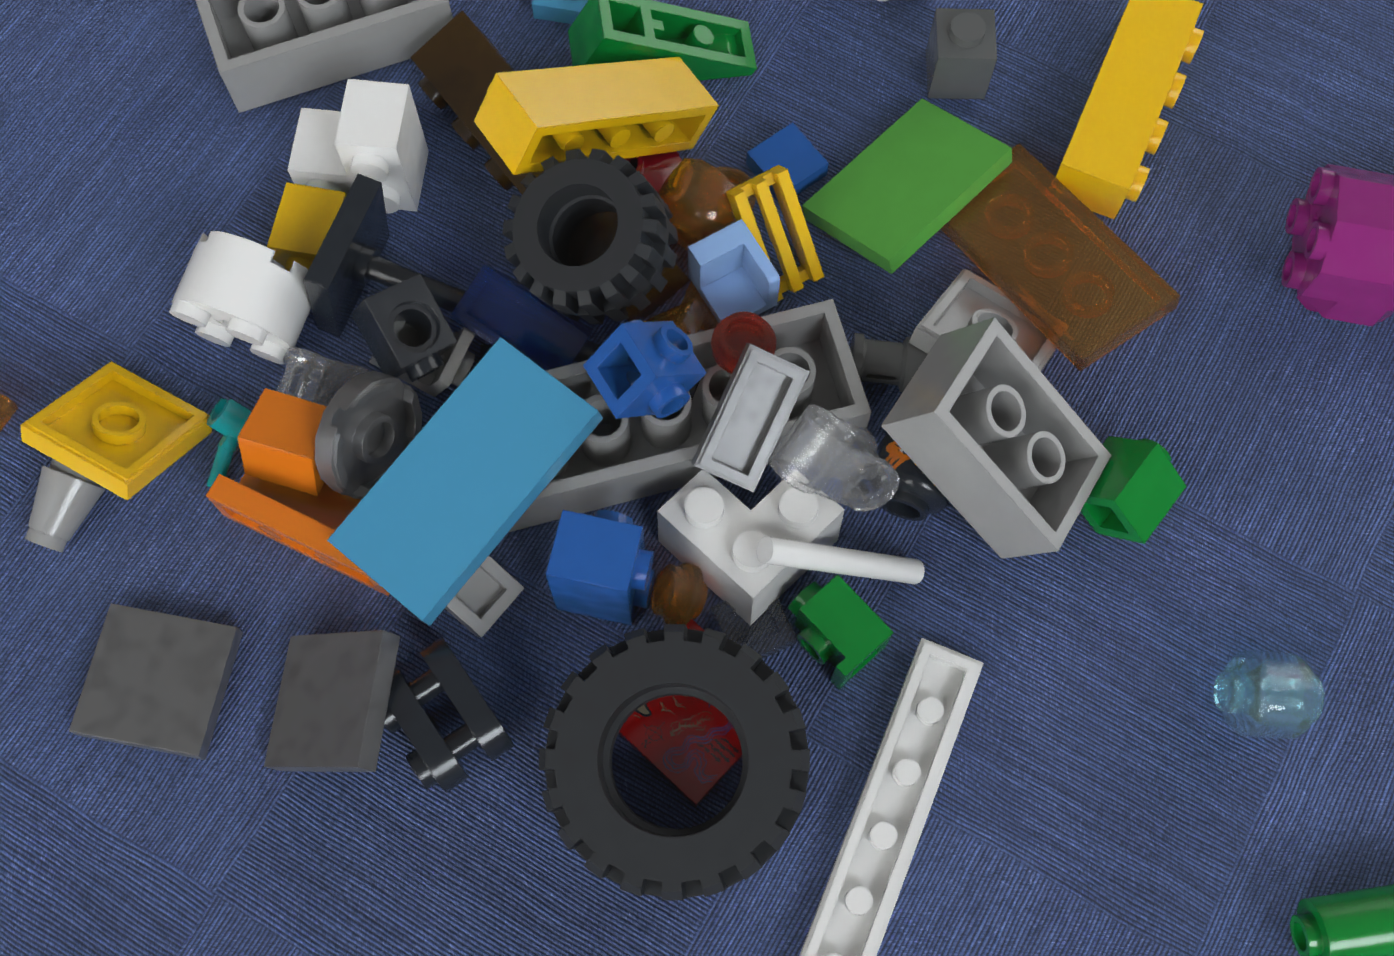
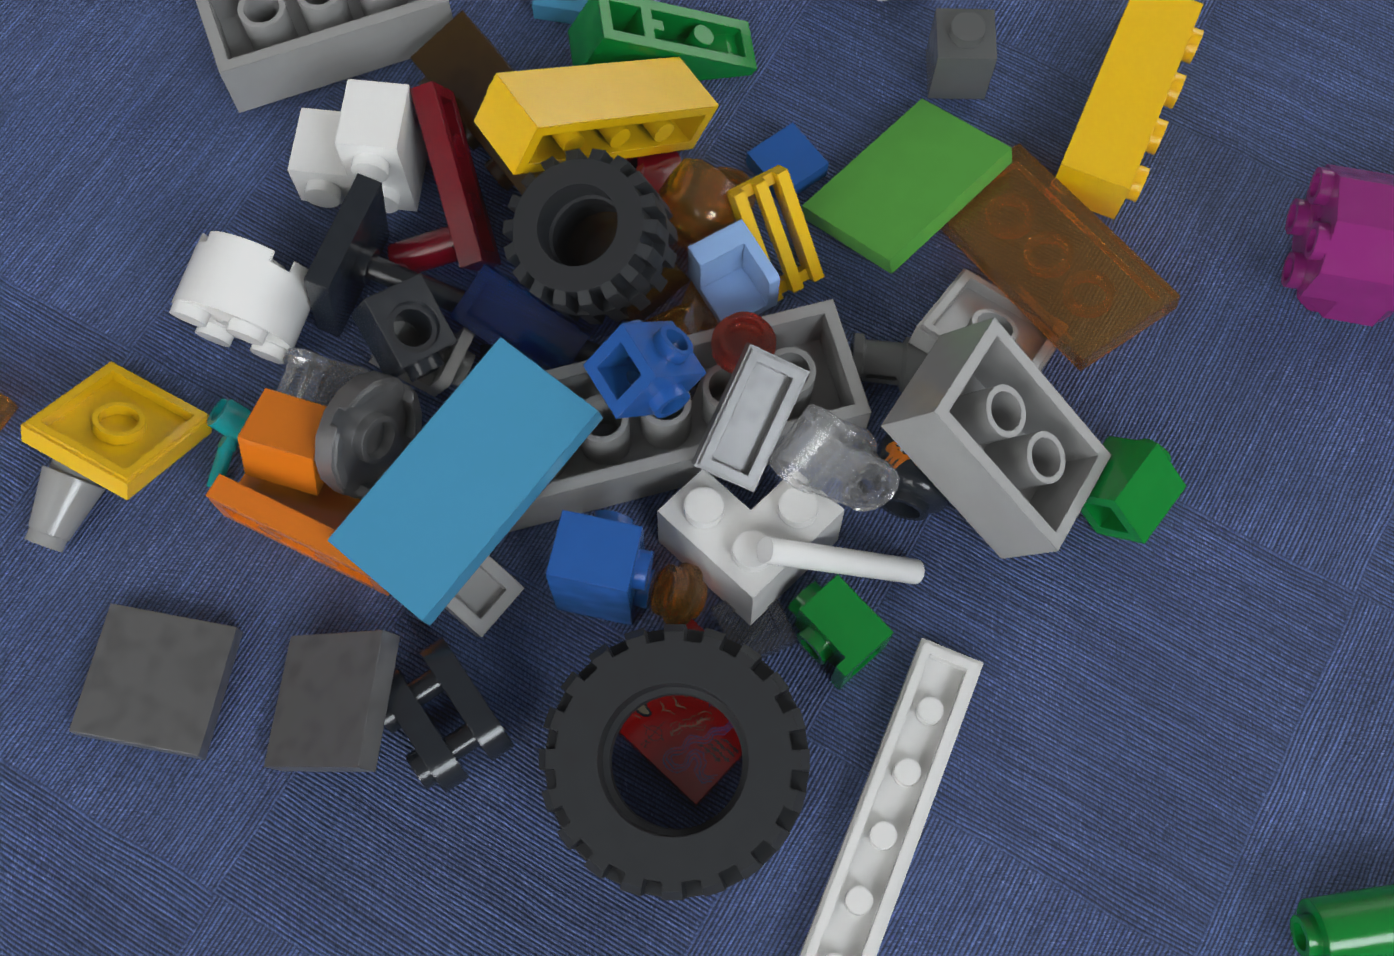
(303, 223): yellow brick -> none
(469, 231): none -> dark red piece
(1268, 694): clear light blue head -> none

